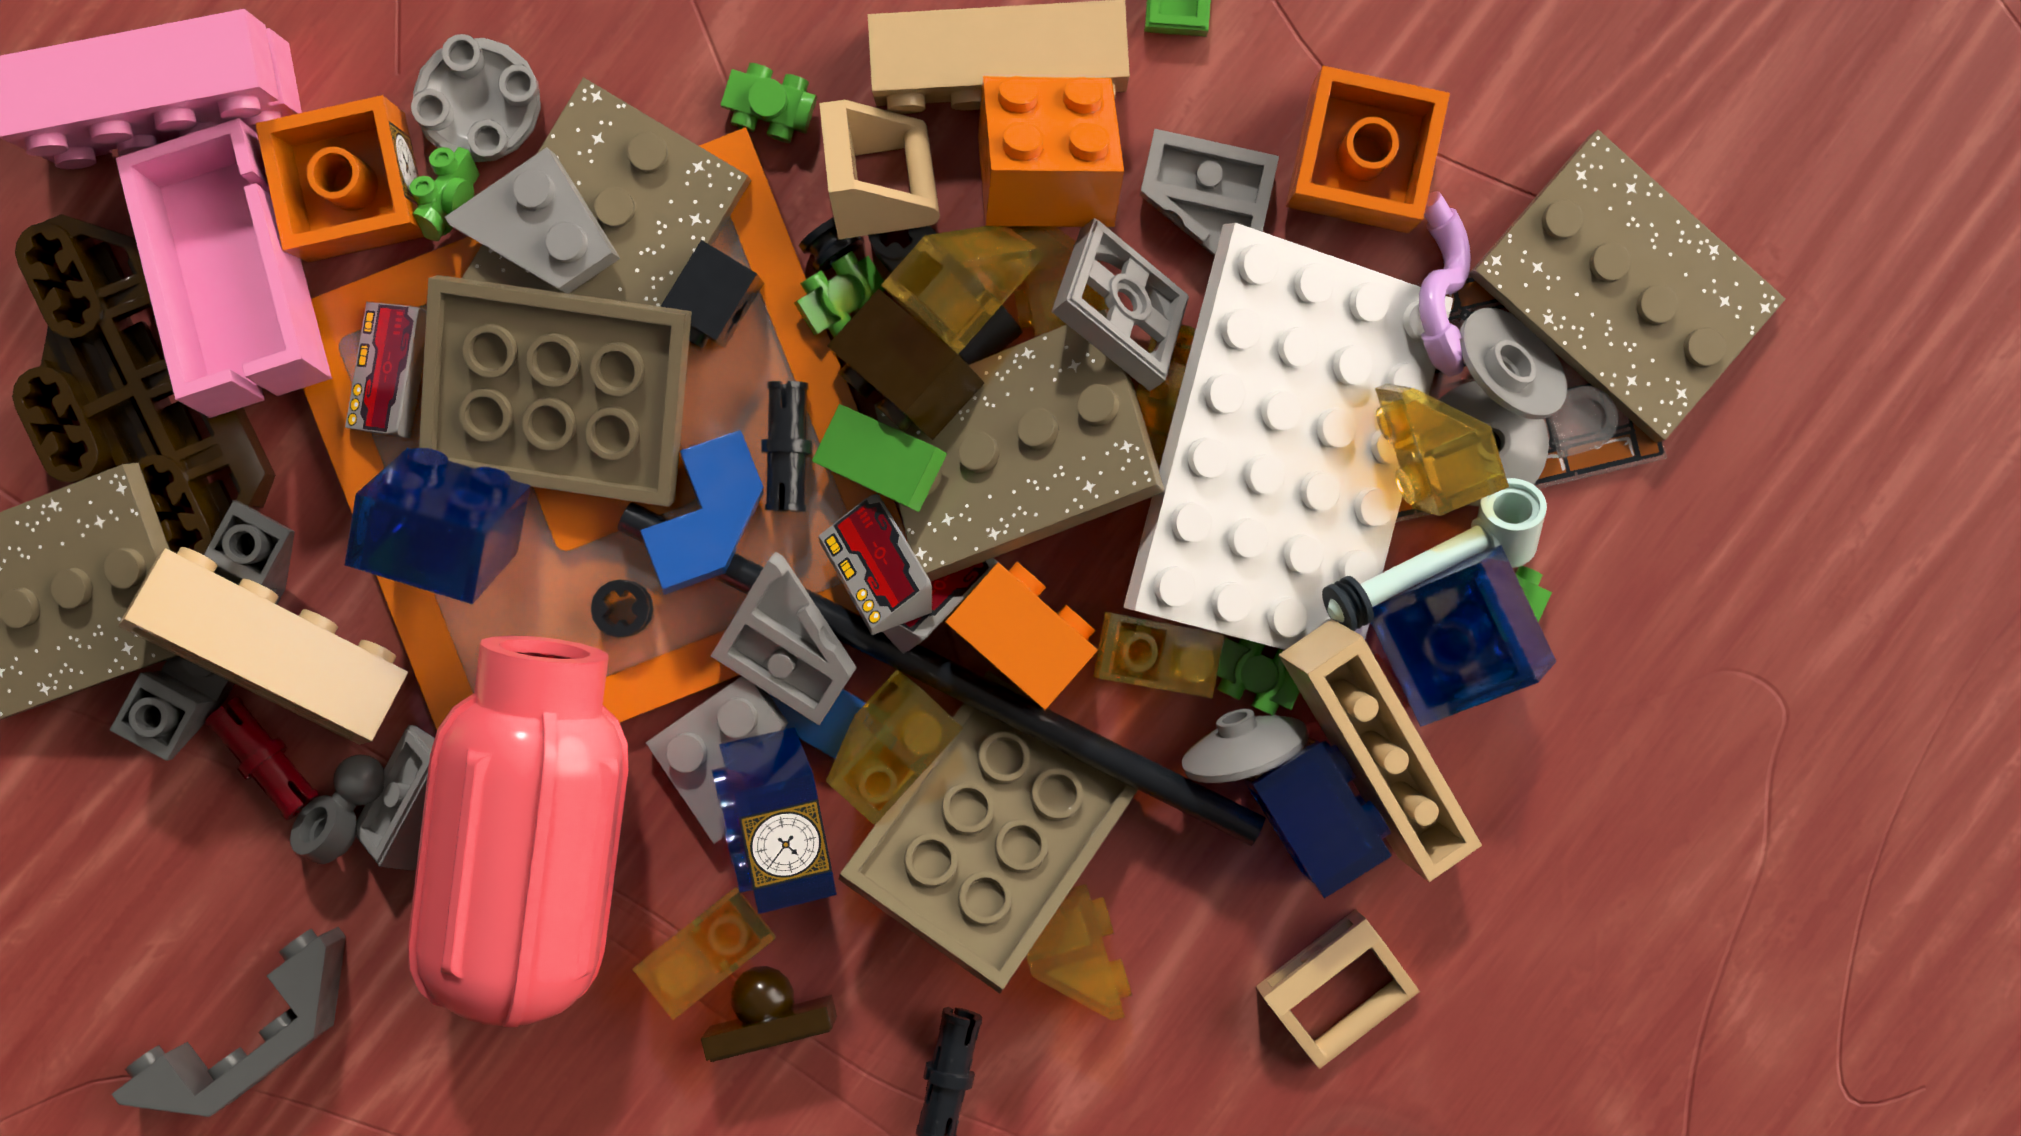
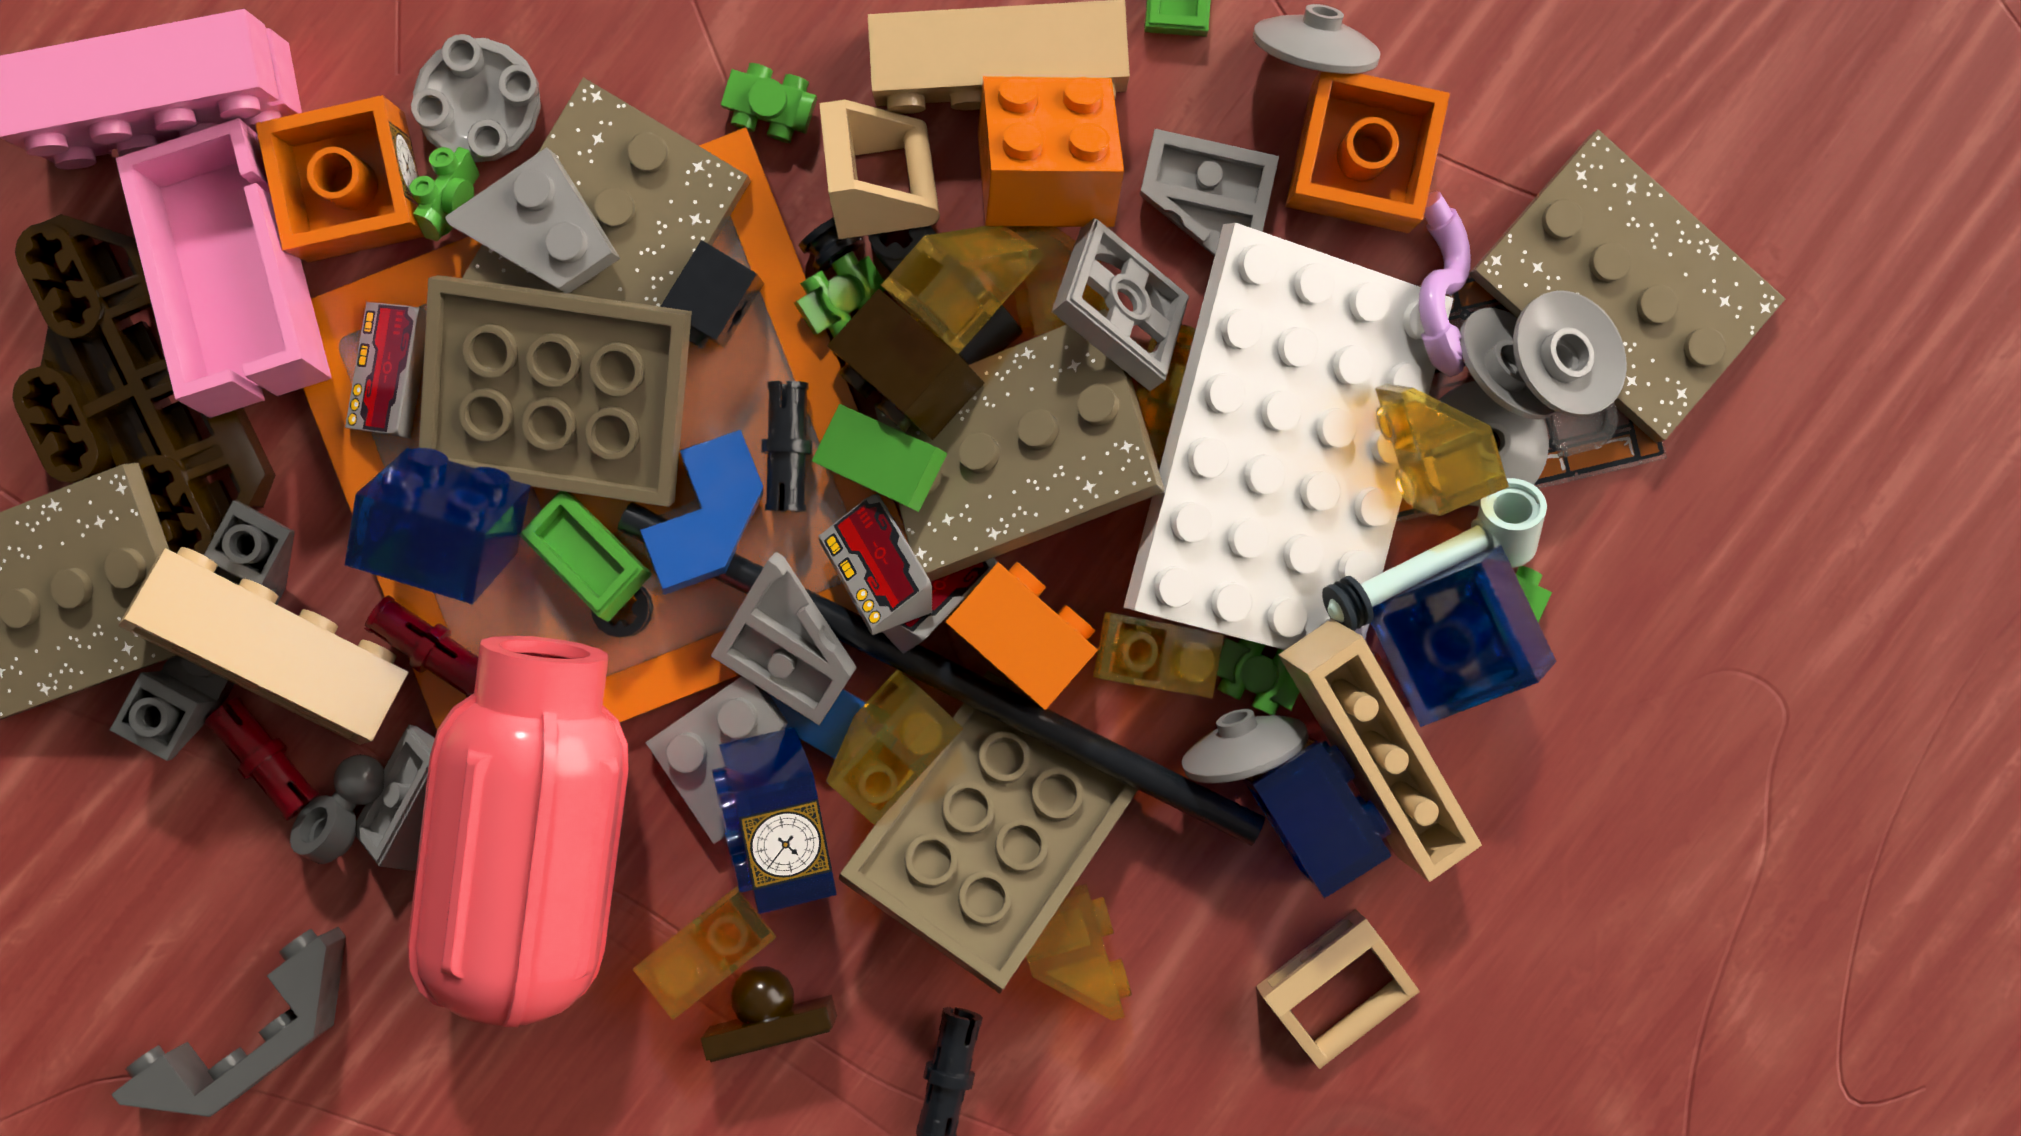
(425, 645): none -> dark red pin
(585, 555): none -> bright green tile
(1317, 41): none -> light grey dish
(1569, 353): none -> light grey dish

